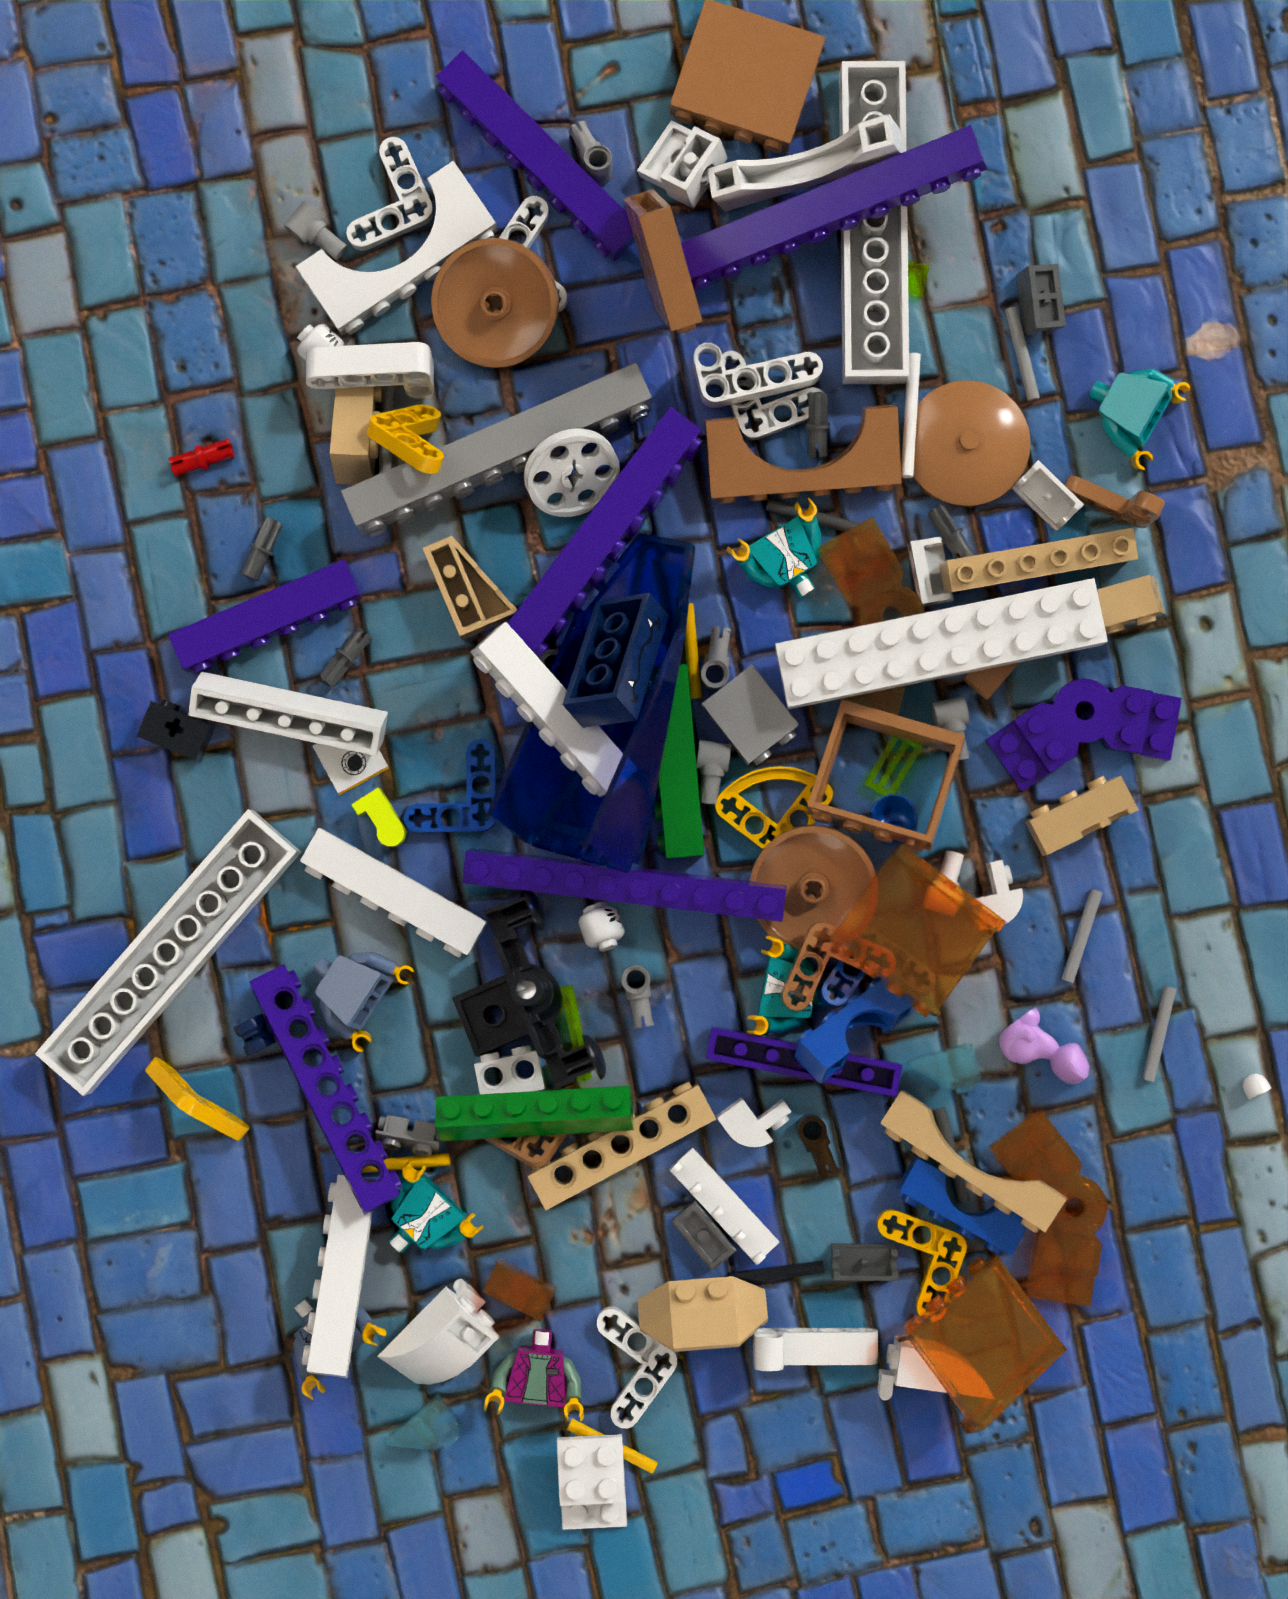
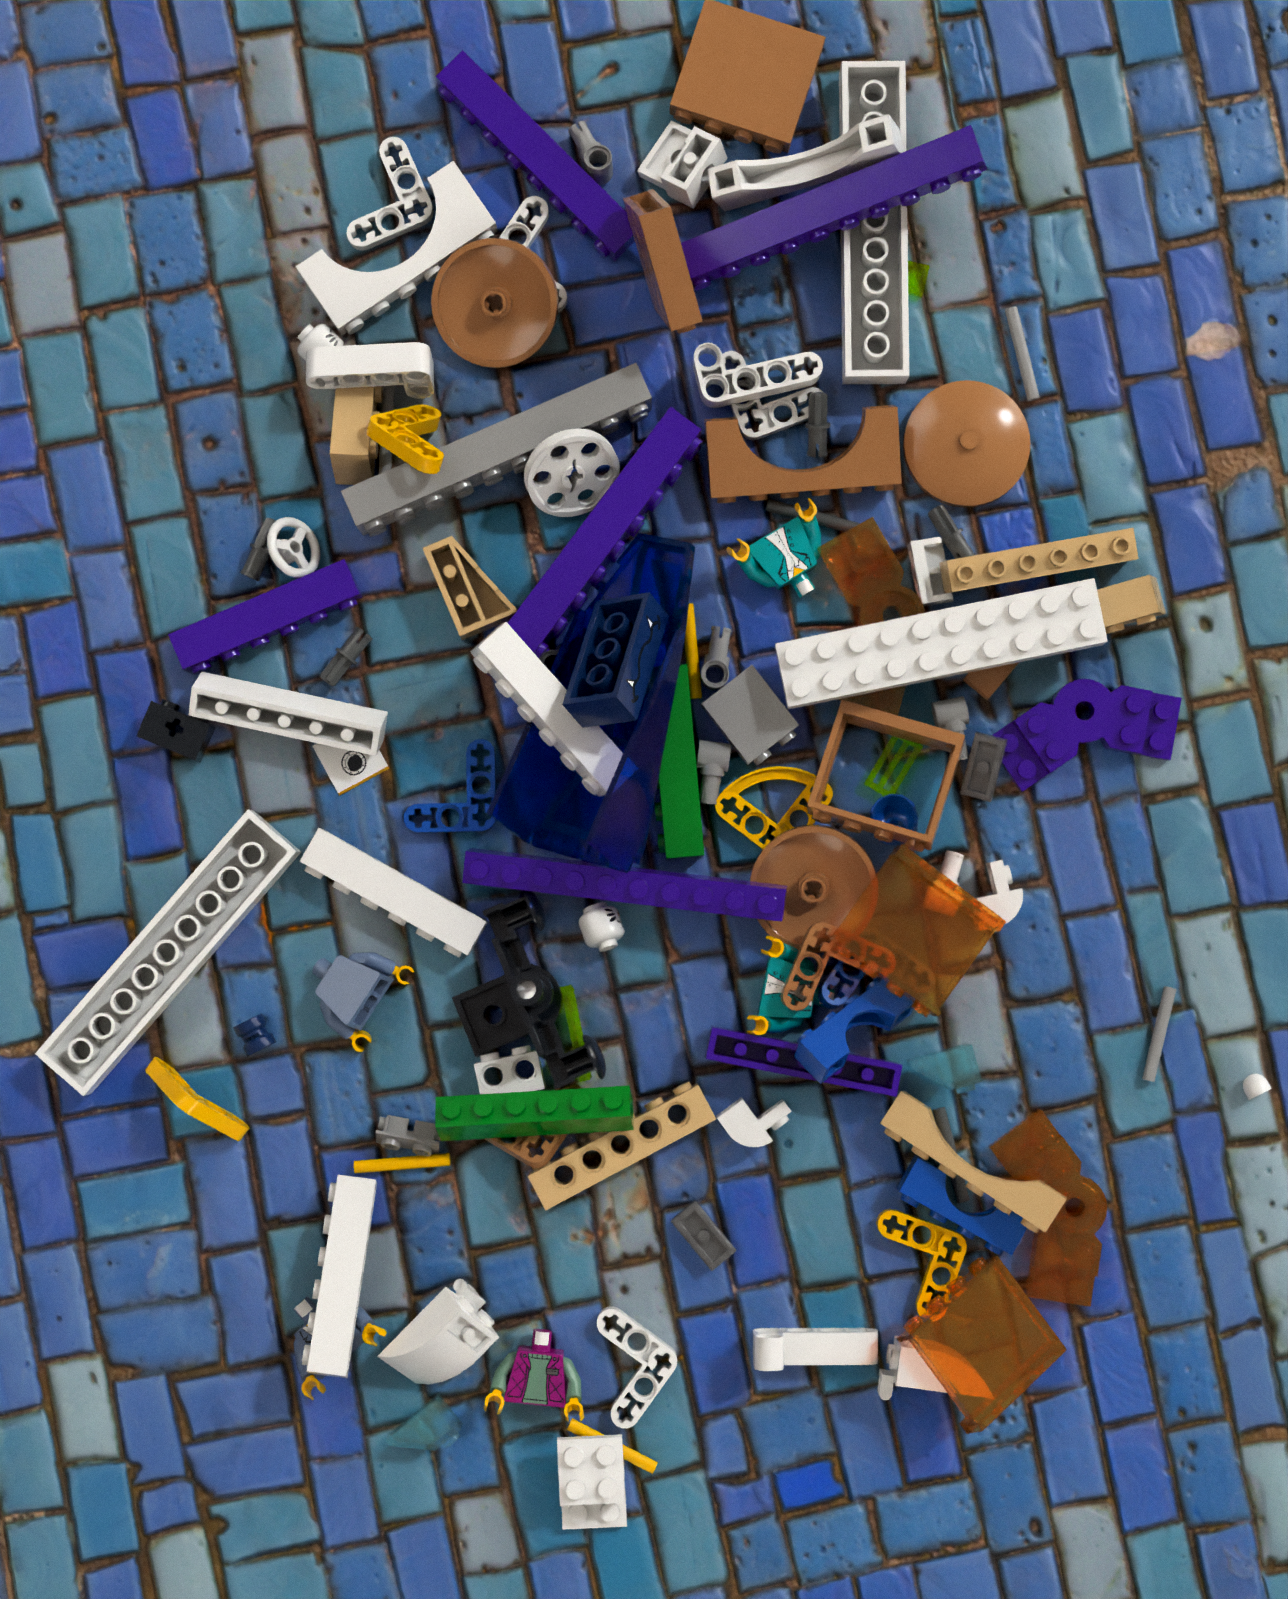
(201, 457): red pin -> none
(266, 991): dark purple brick -> none
(290, 550): none -> white piece
(309, 226): light grey pin -> none
(388, 824): neon yellow leg -> none
(427, 1214): teal torso -> none
(519, 1289): clear orange brick -> none
(639, 997): light grey pin -> none
(703, 1313): tan wedge -> none
(724, 1205): white hinge -> none
(779, 1272): black bar -> none
(818, 1145): dark brown pin -> none
(864, 1262): dark grey hinge -> none
(910, 416): white bar -> none
(983, 766): none -> flat silver plate
(1026, 1042): lavender animal -> none
(1040, 299): dark grey hinge -> none
(1047, 496): white hinge -> none
(1080, 814): tan wedge -> none
(1082, 936): light grey bar -> none
(1134, 408): teal torso -> none
(1137, 511): medium nougat beam -> none

